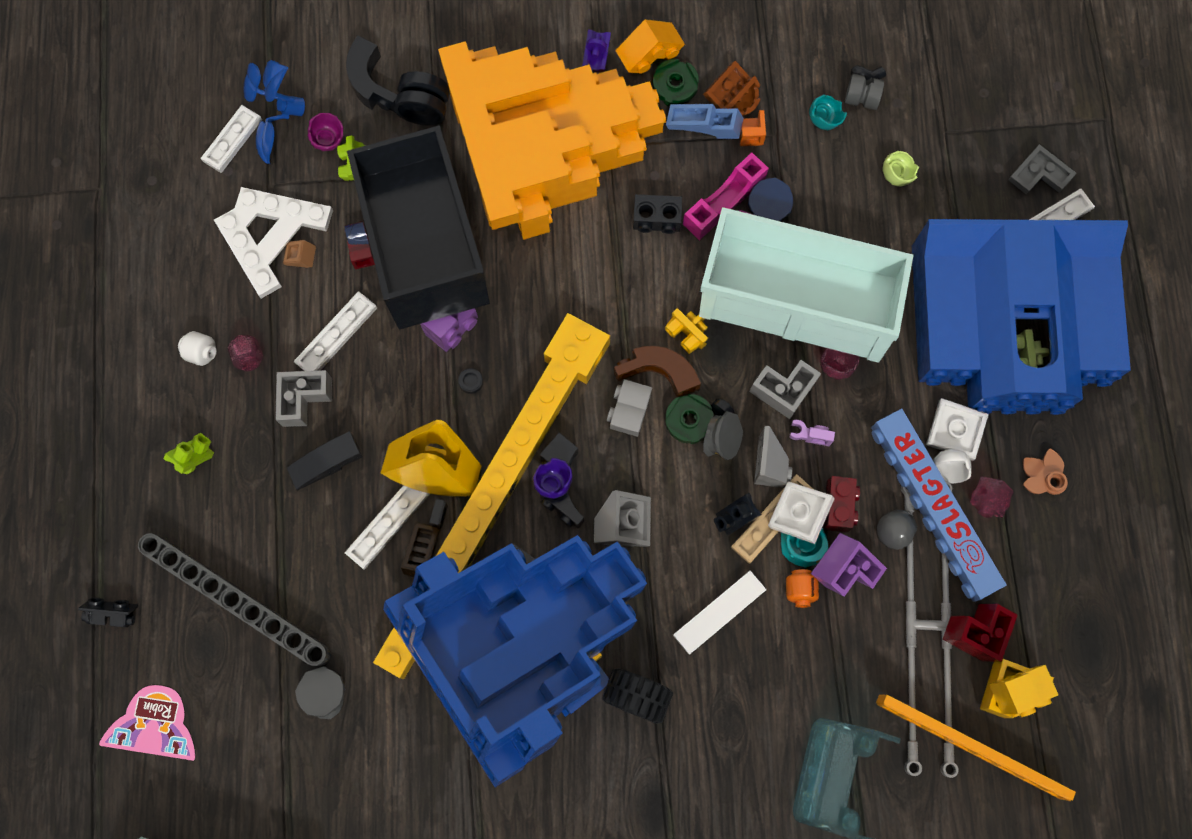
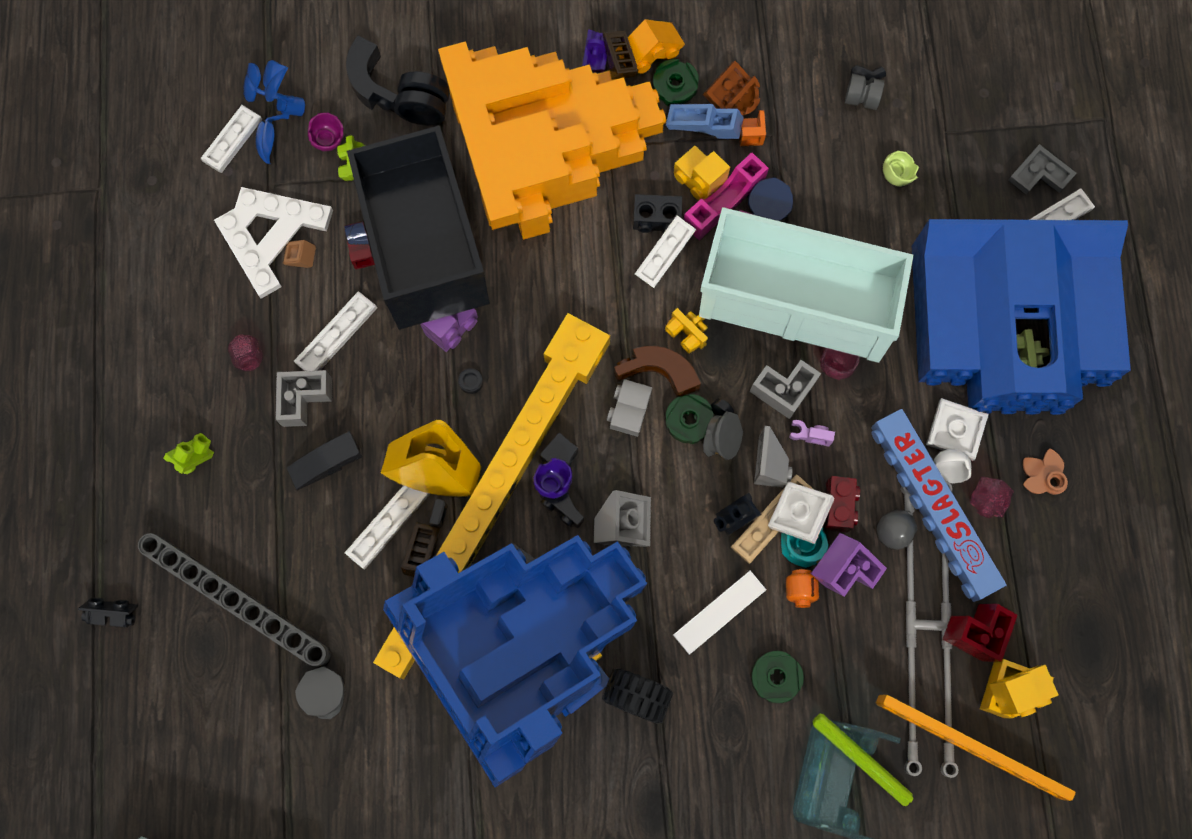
(152, 725): sticker -> none
(197, 348): white head -> none
(615, 70): none -> dark brown slope
(665, 251): none -> white tile
(701, 172): none -> yellow brick
(787, 687): none -> dark green plate
(826, 112): teal hair -> none
(862, 759): none -> lime axle

